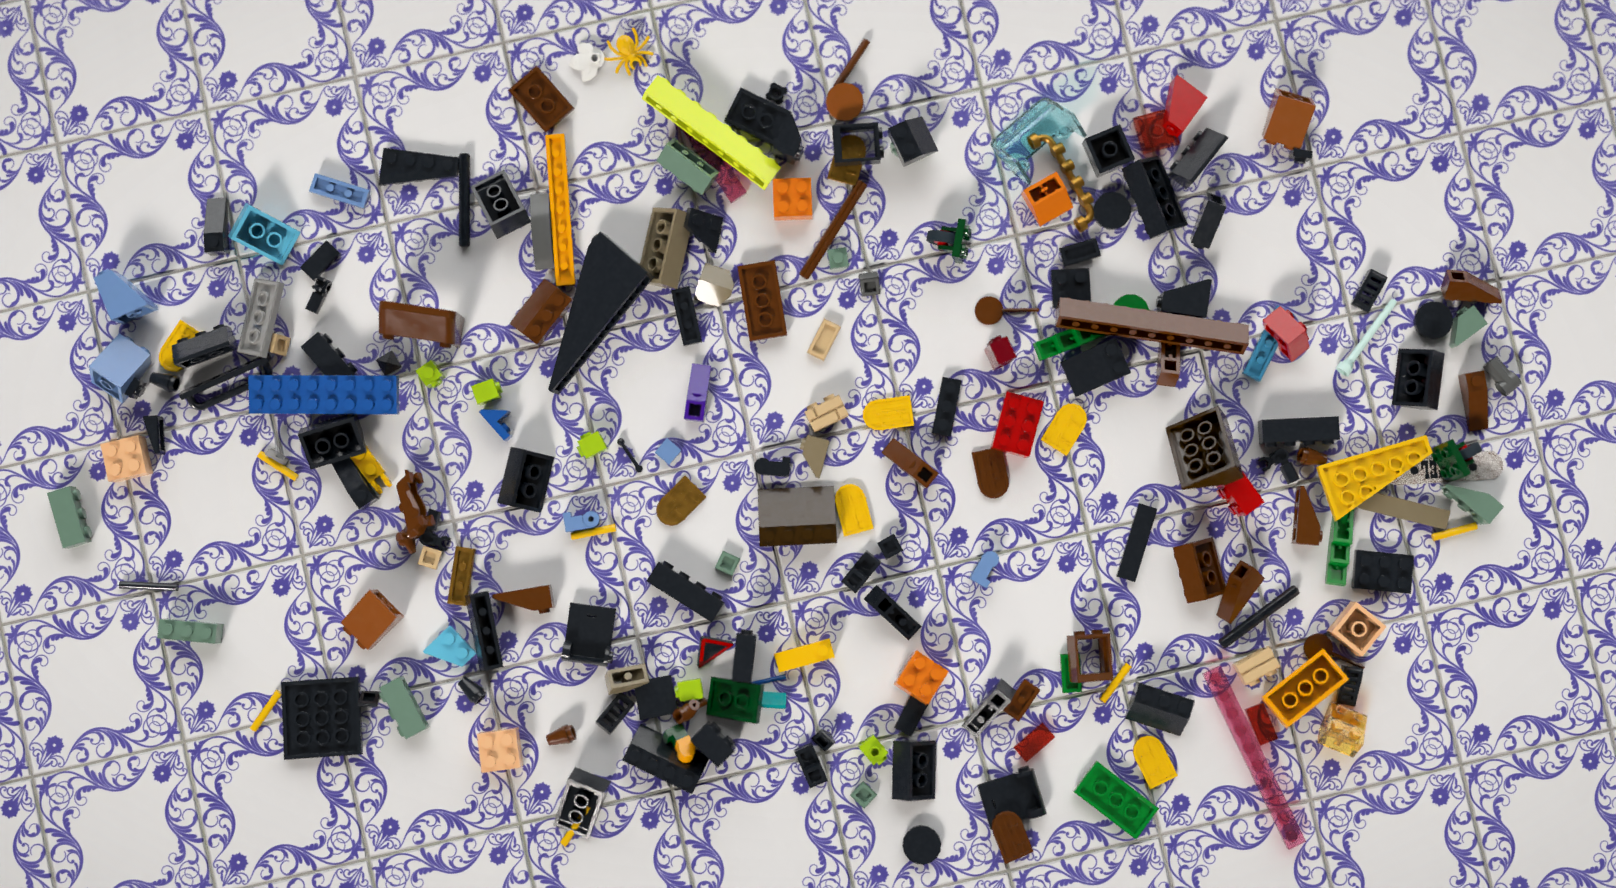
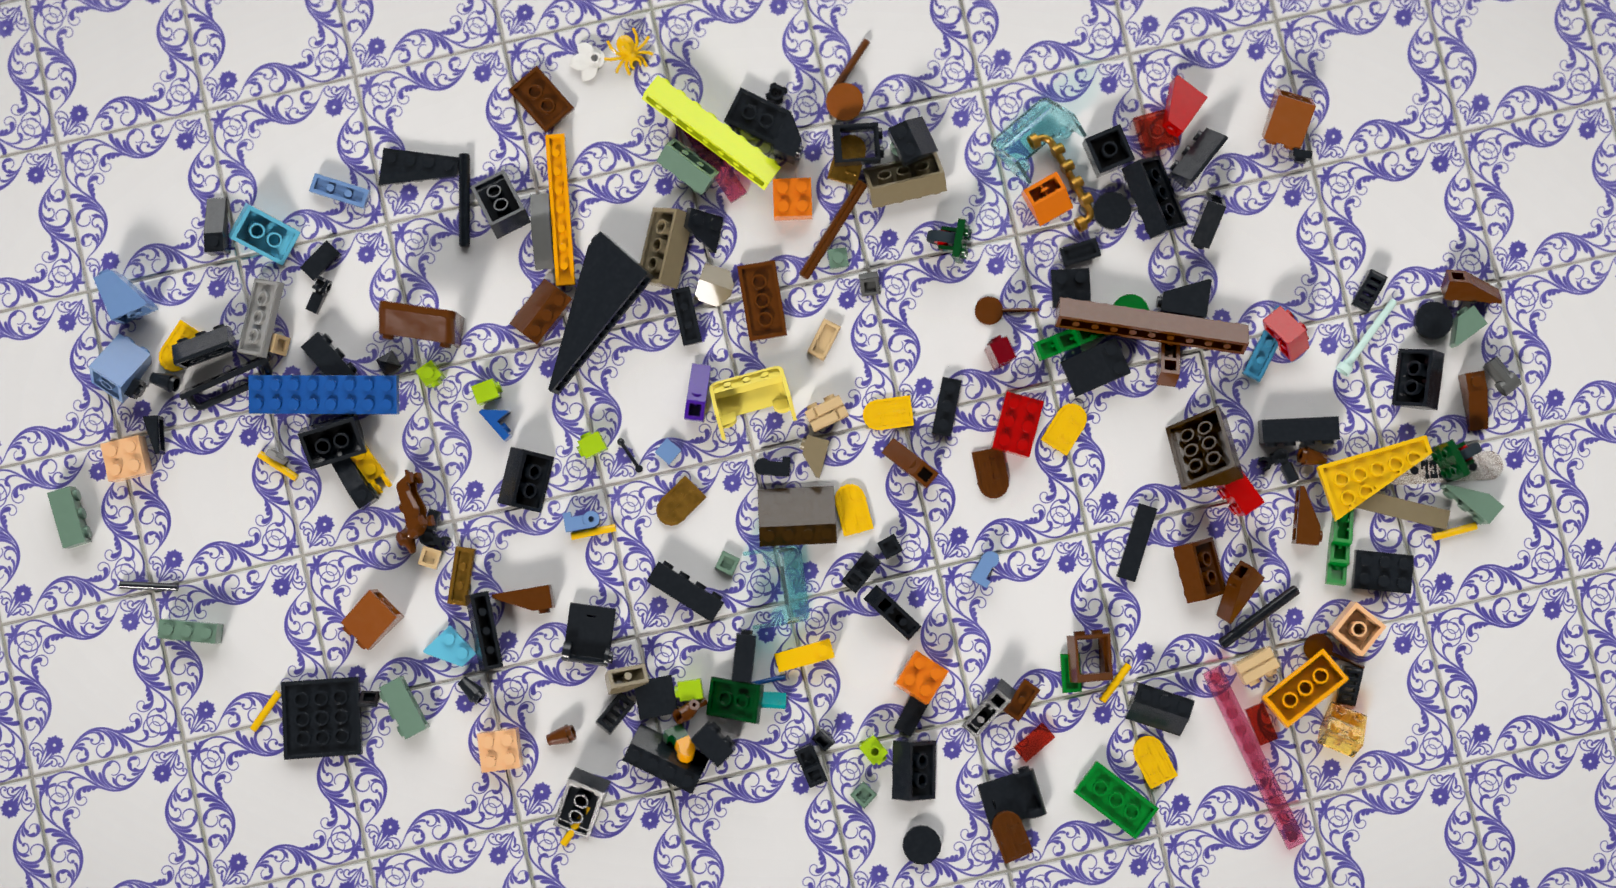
(711, 648): piece -> none
(750, 393): none -> light yellow windscreen
(794, 585): none -> clear light blue windscreen
(894, 183): none -> dark tan slope

